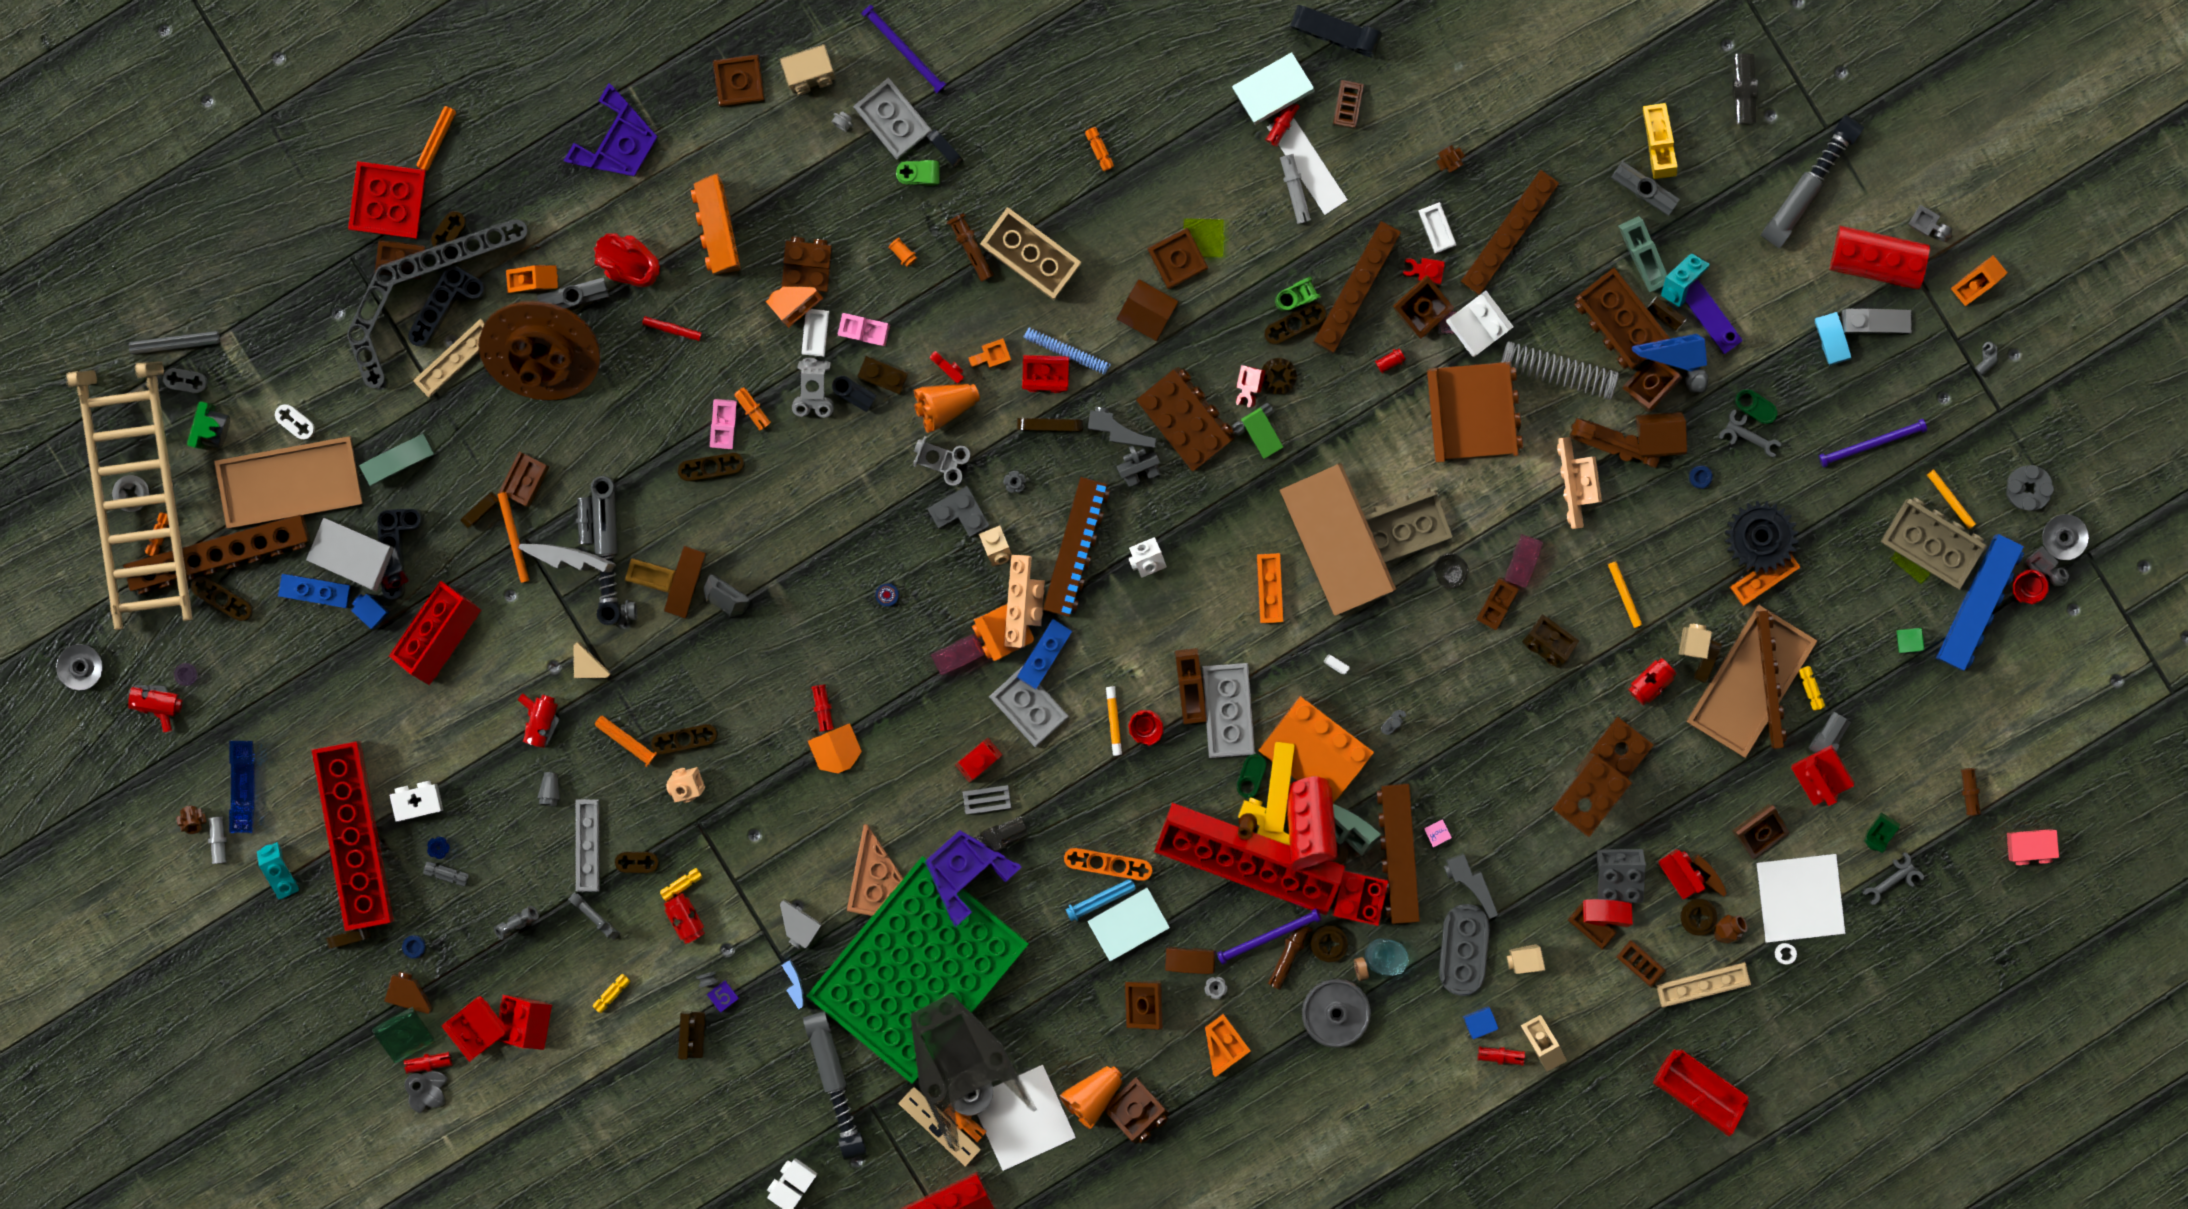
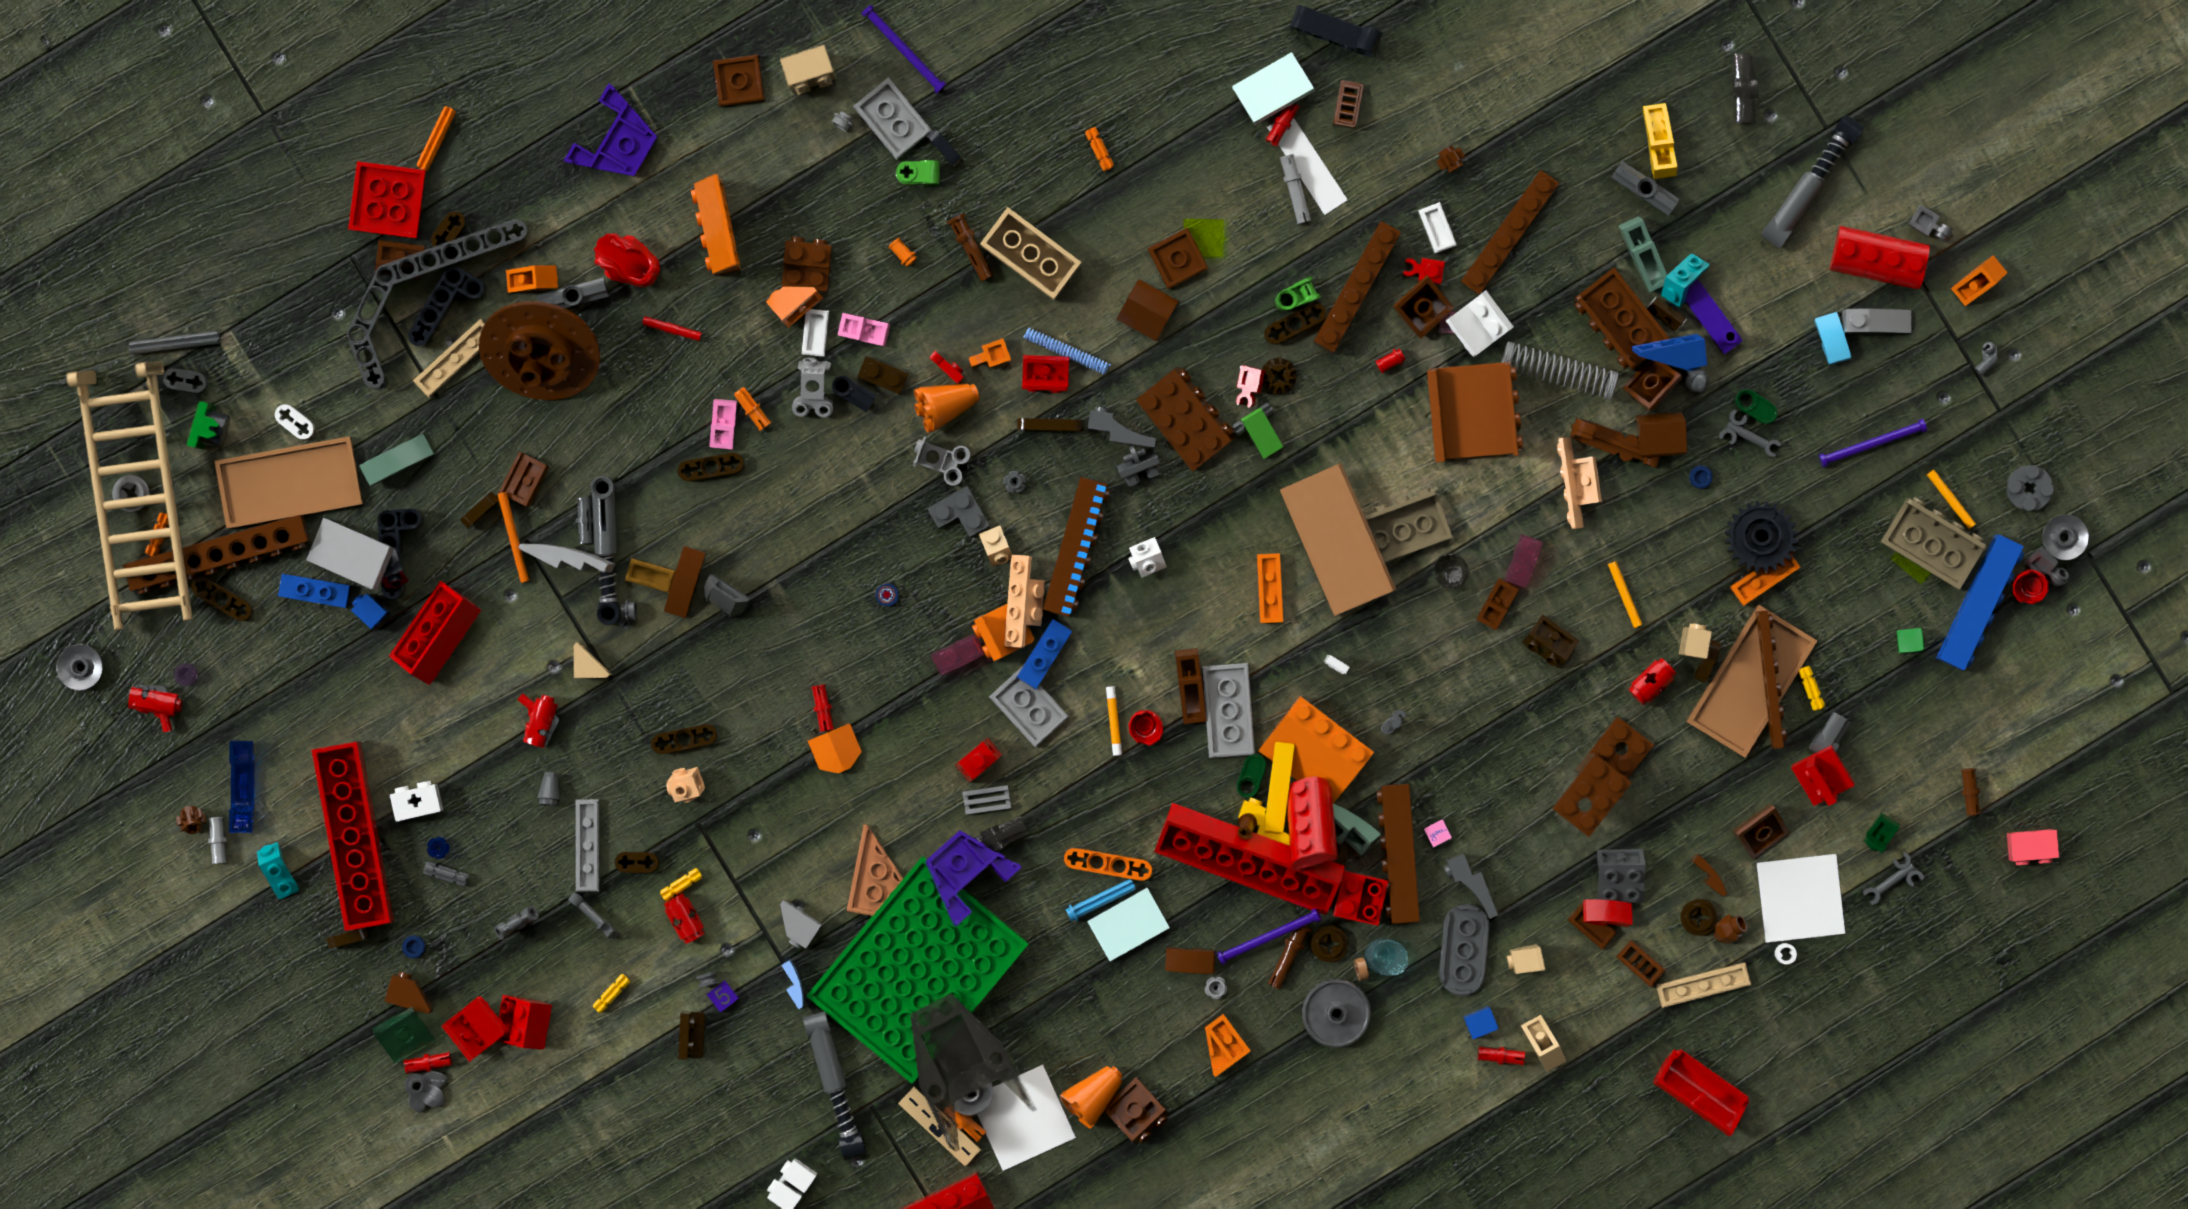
(625, 740): orange axle -> none
(1143, 1004): reddish brown slope -> none
(1680, 873): red bracket -> none

